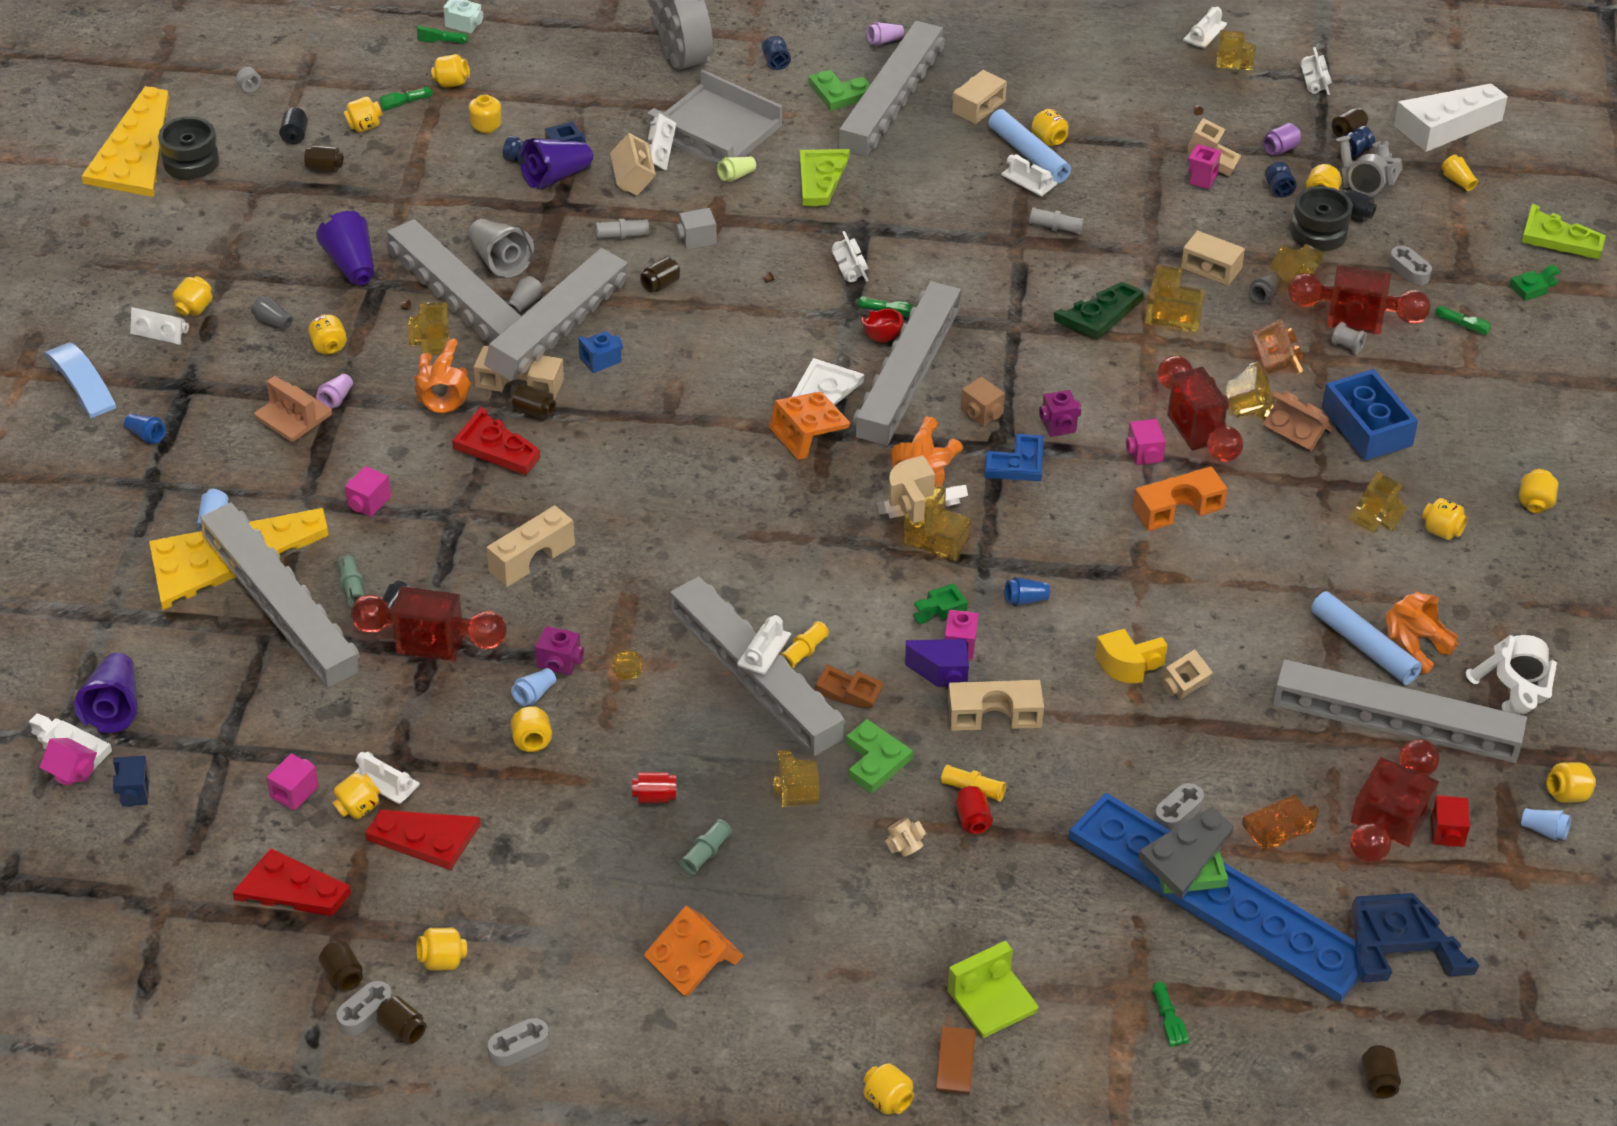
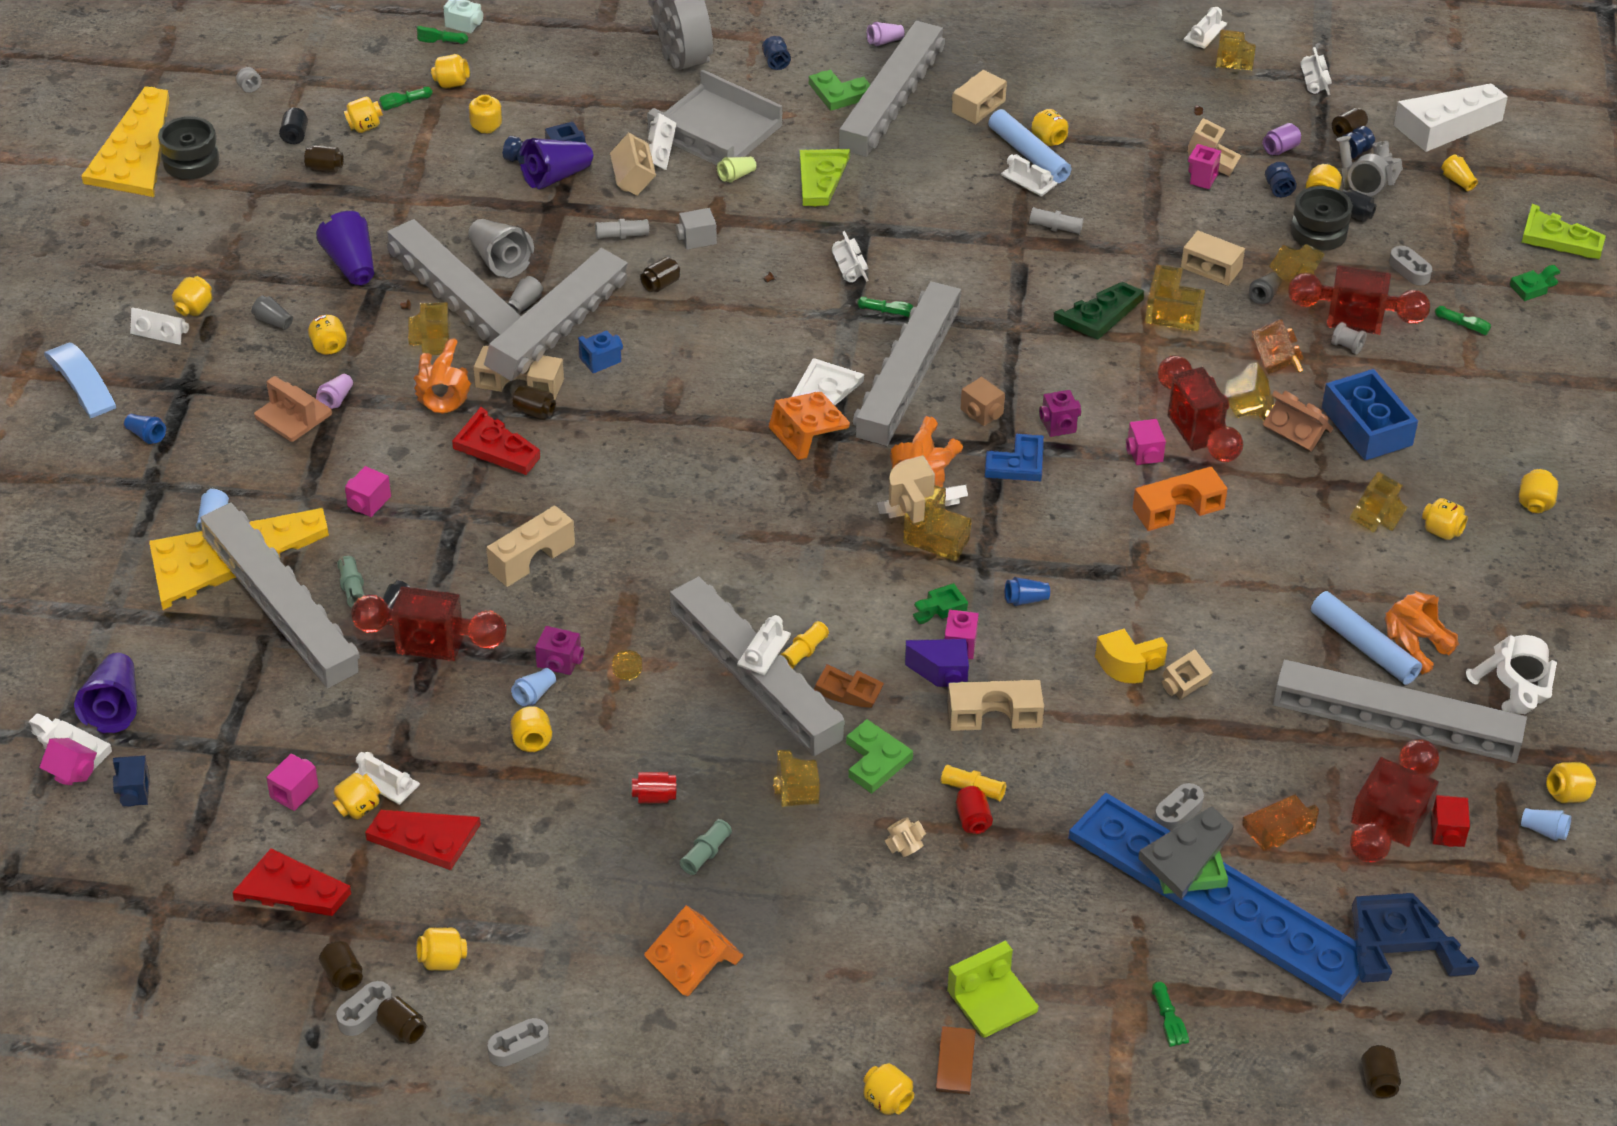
(883, 325): red hair -> none

